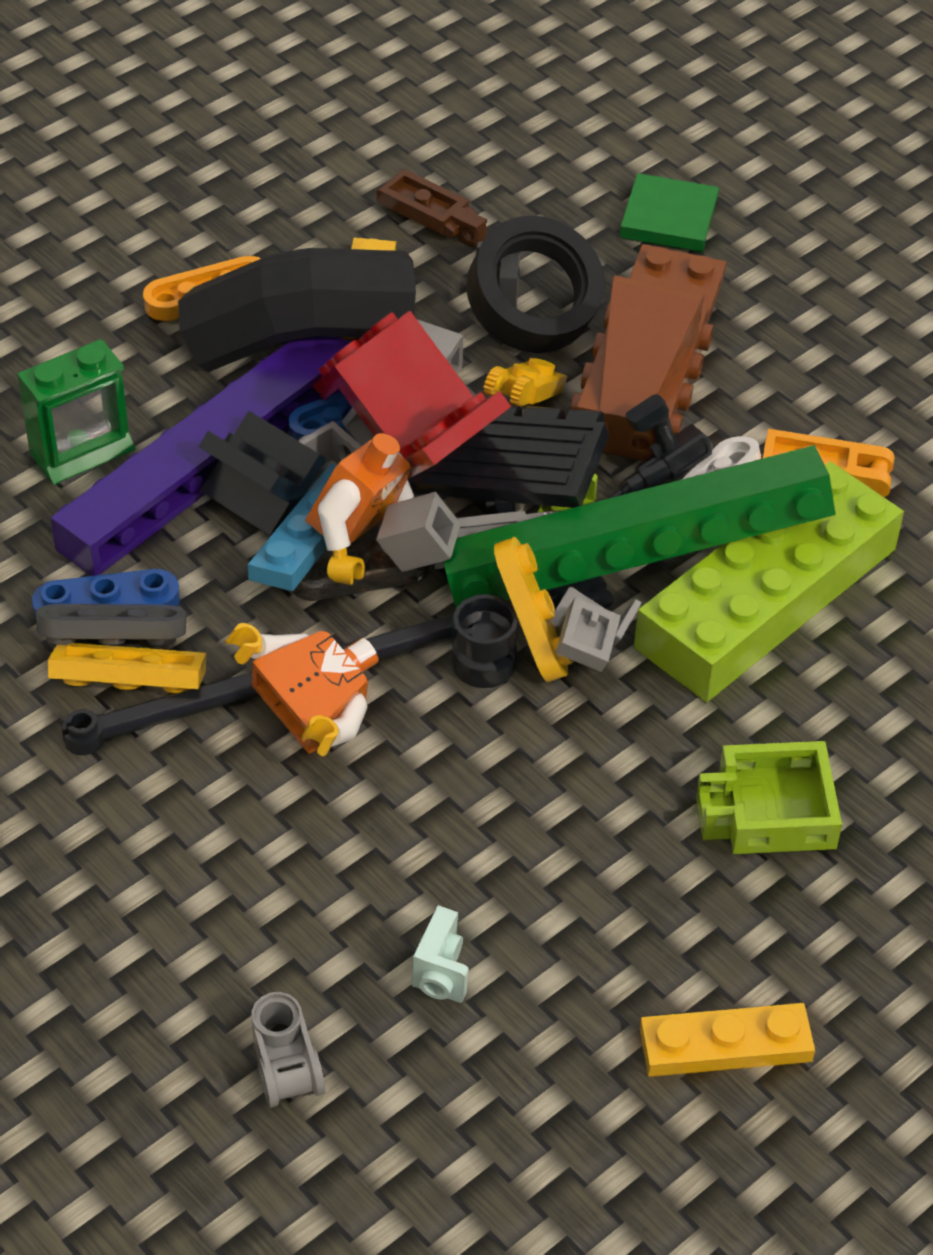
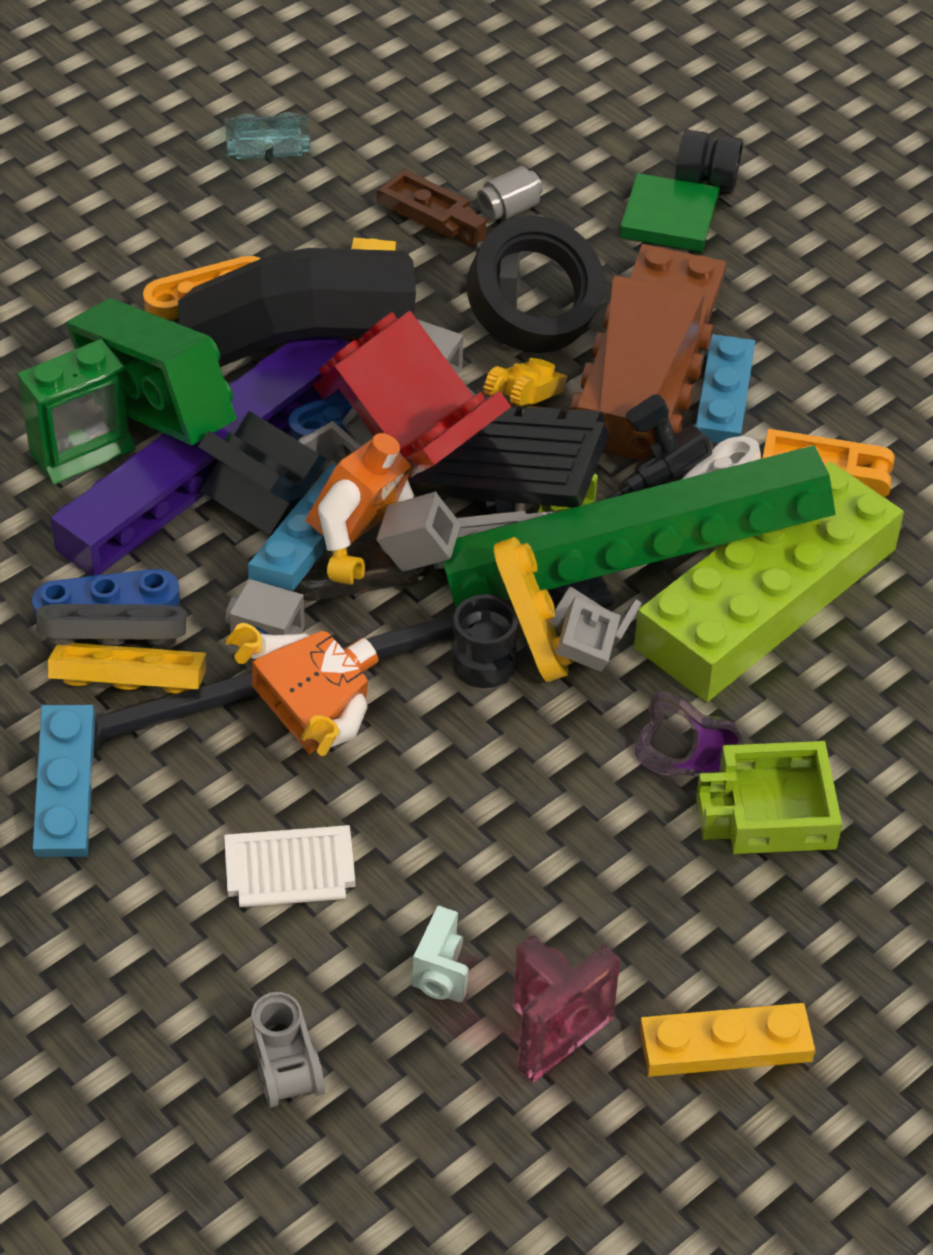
(64, 781): none -> dark azure plate
(169, 369): none -> green brick
(249, 133): none -> clear light blue hinge
(267, 609): none -> light grey brick
(289, 865): none -> white window
(510, 194): none -> light grey brick
(560, 1004): none -> clear pink bracket
(709, 160): none -> black wheel
(709, 738): none -> piece
(725, 387): none -> dark azure plate

